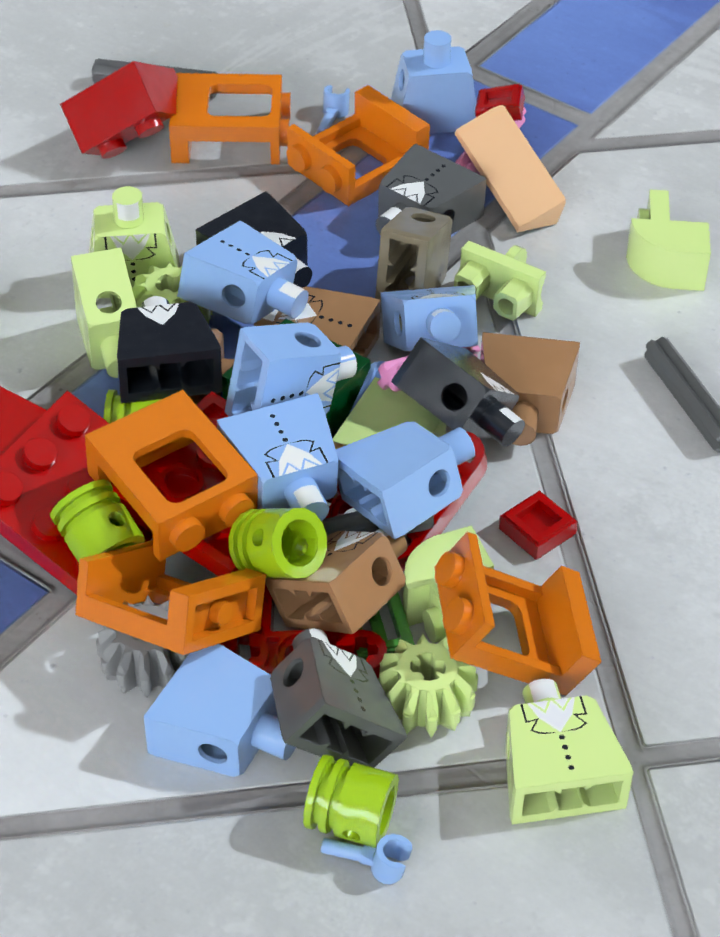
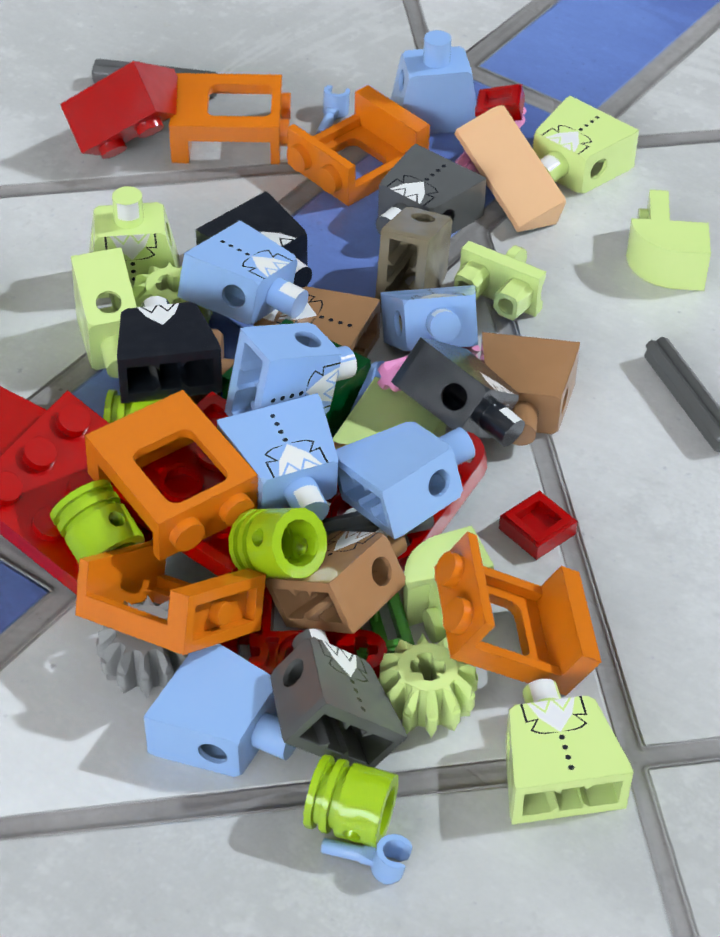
(584, 146): none -> yellowish green torso

